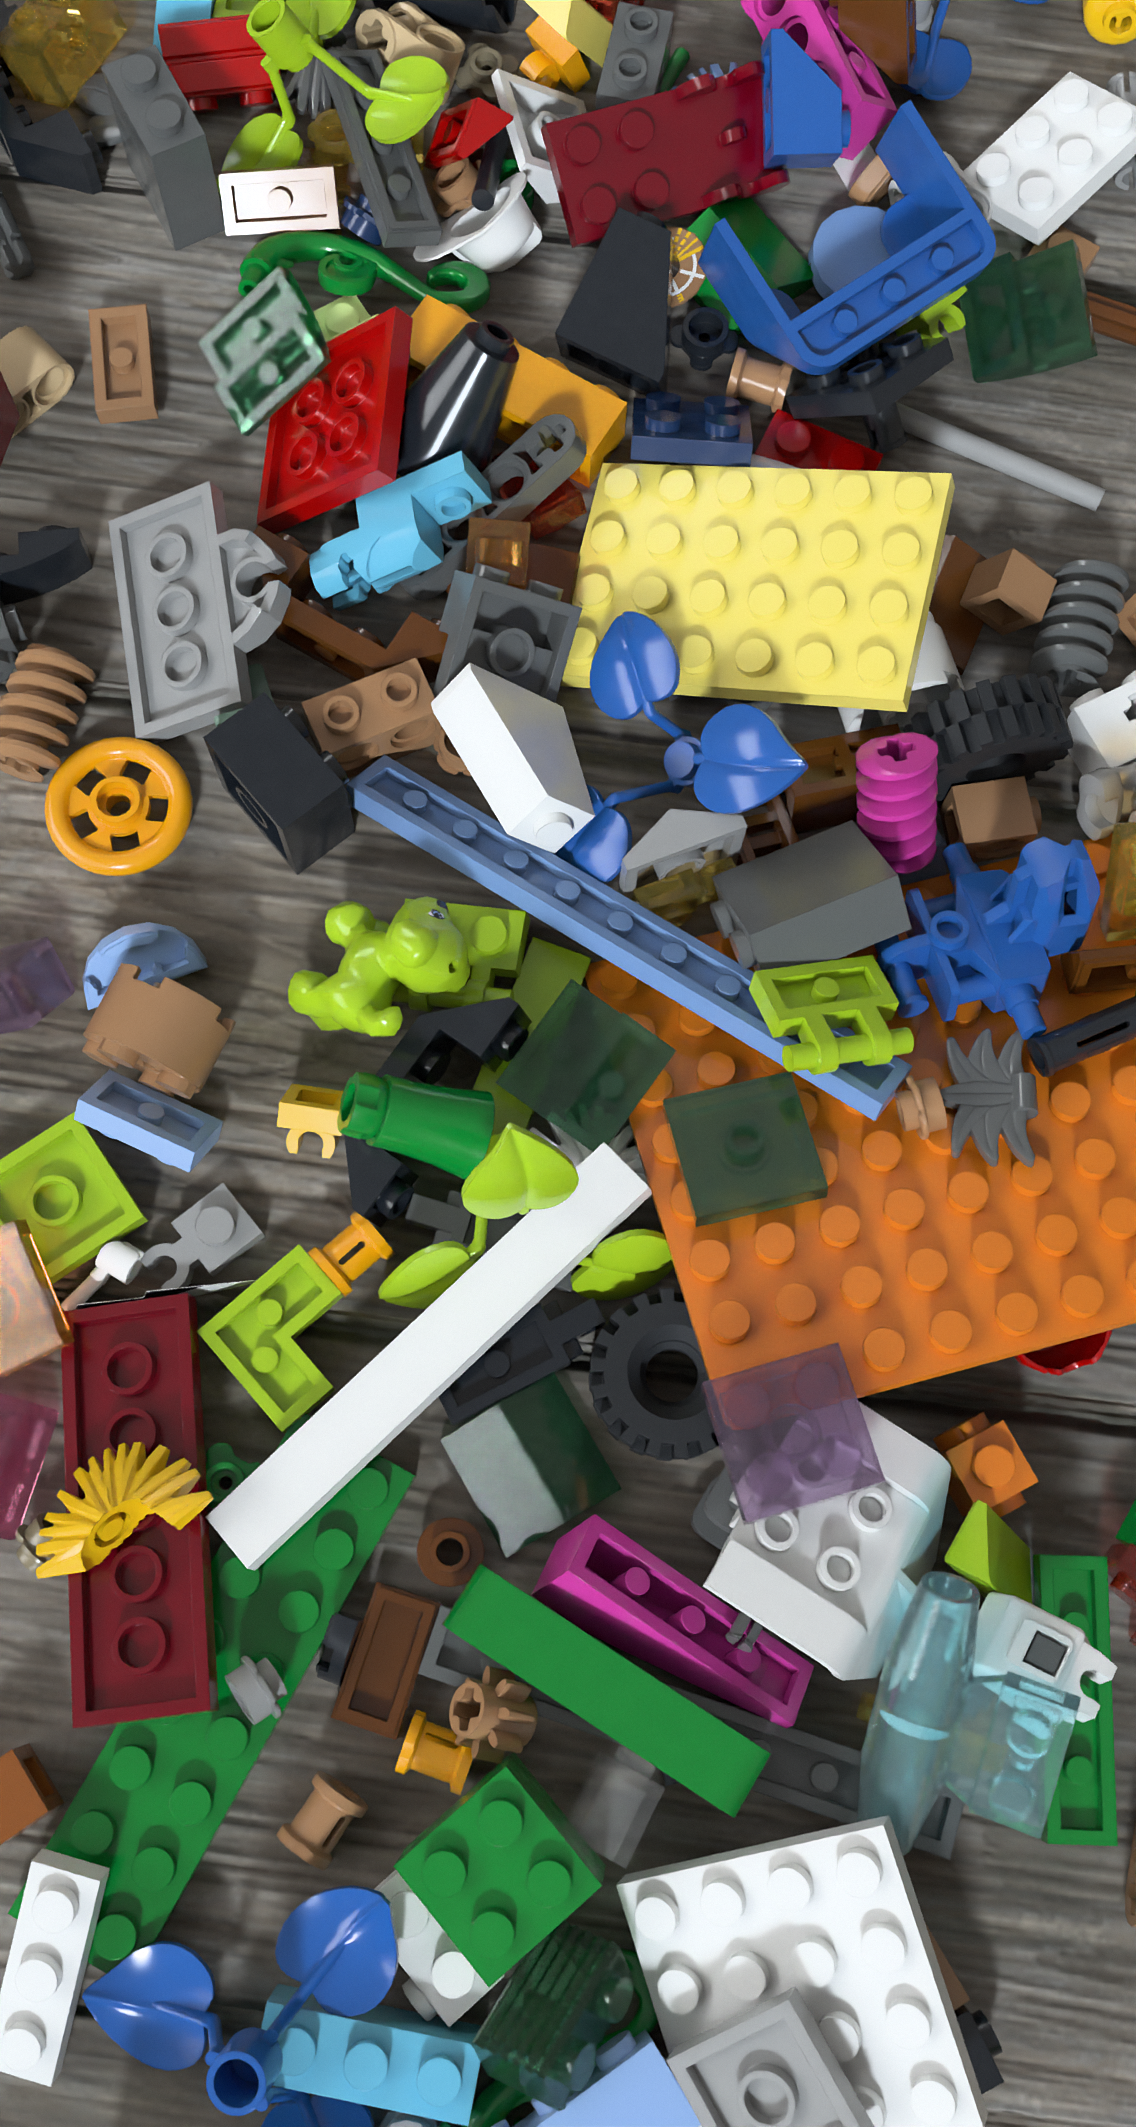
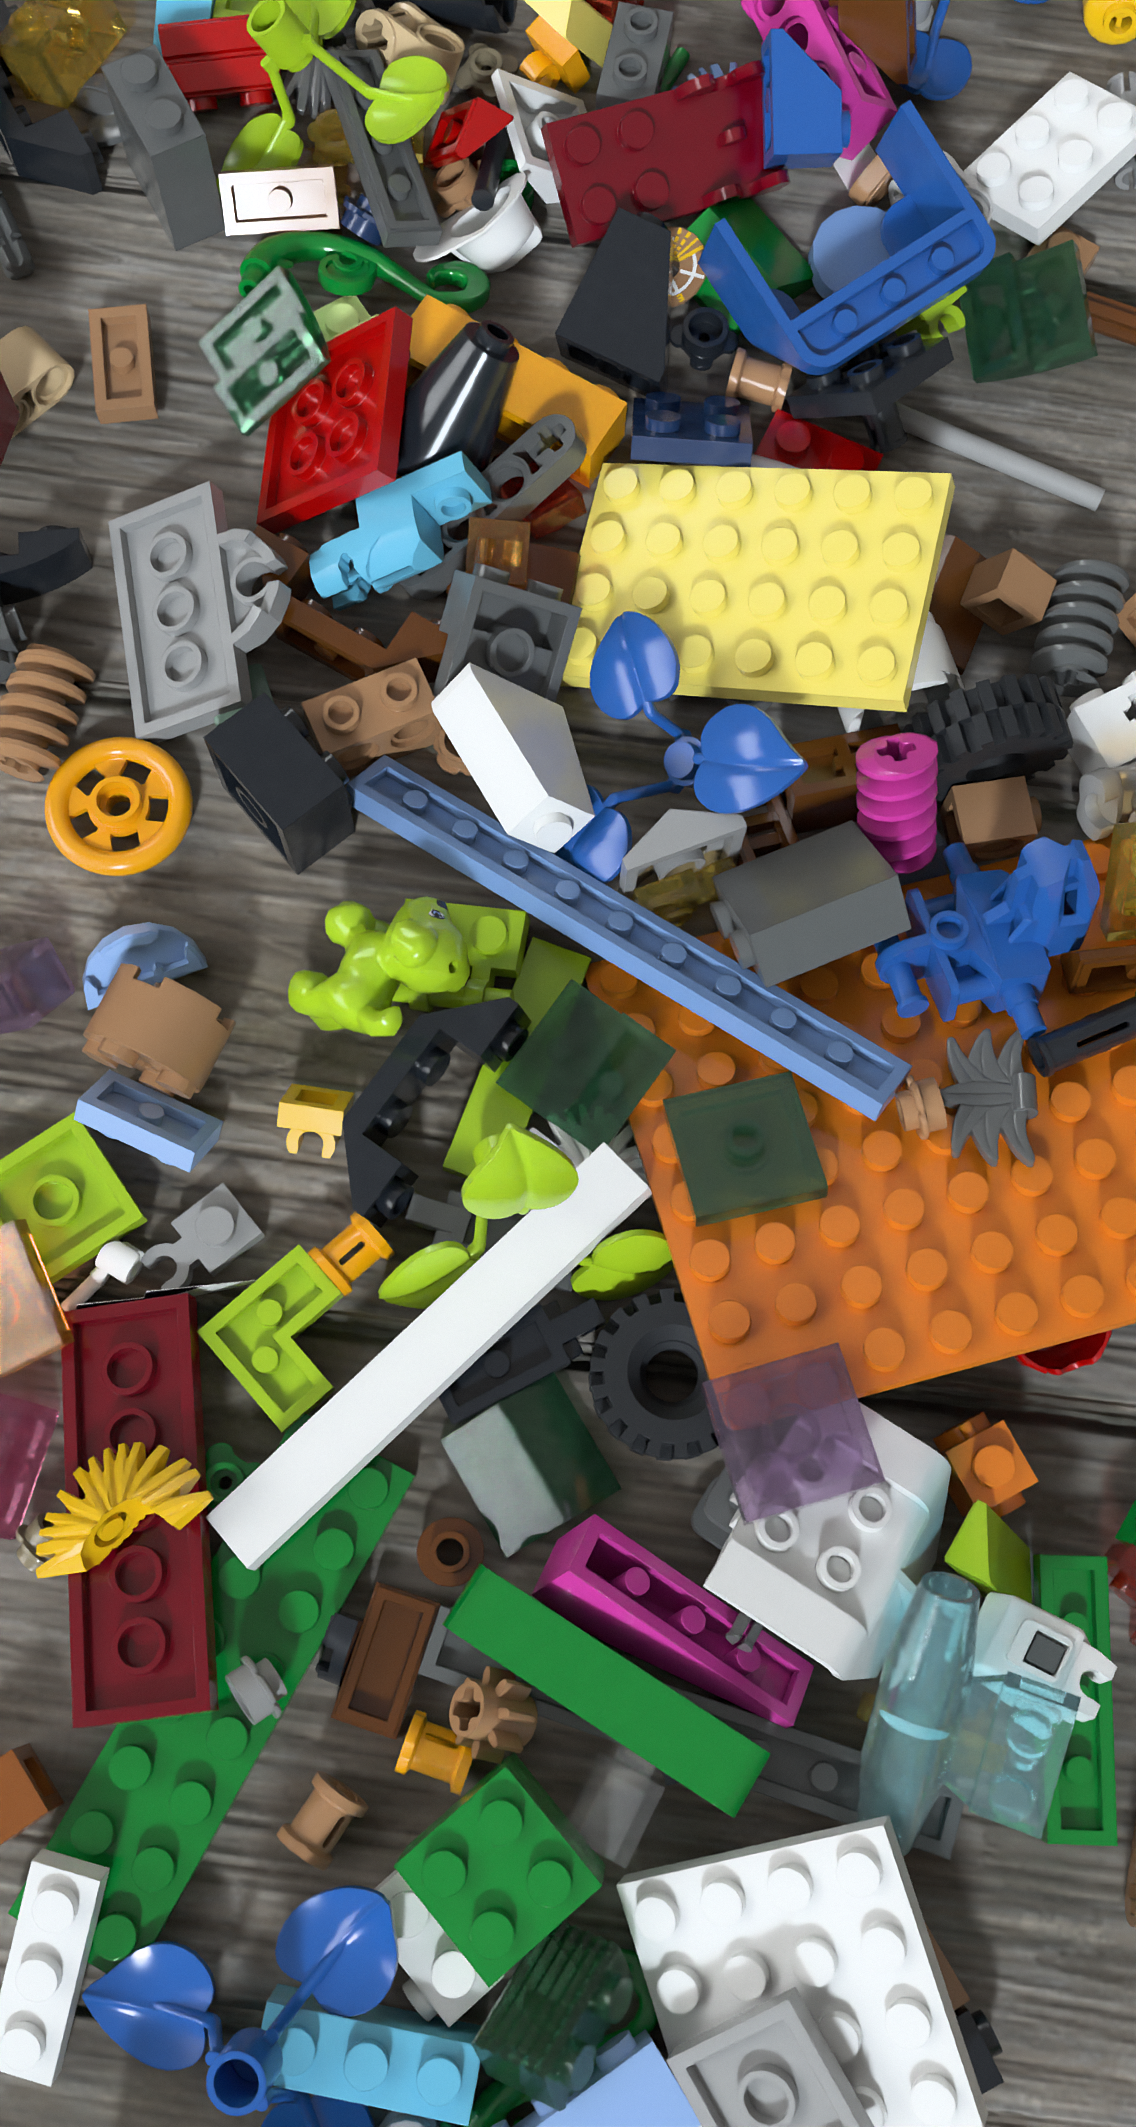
(419, 1120): green plant -> none
(827, 997): lime plate -> none

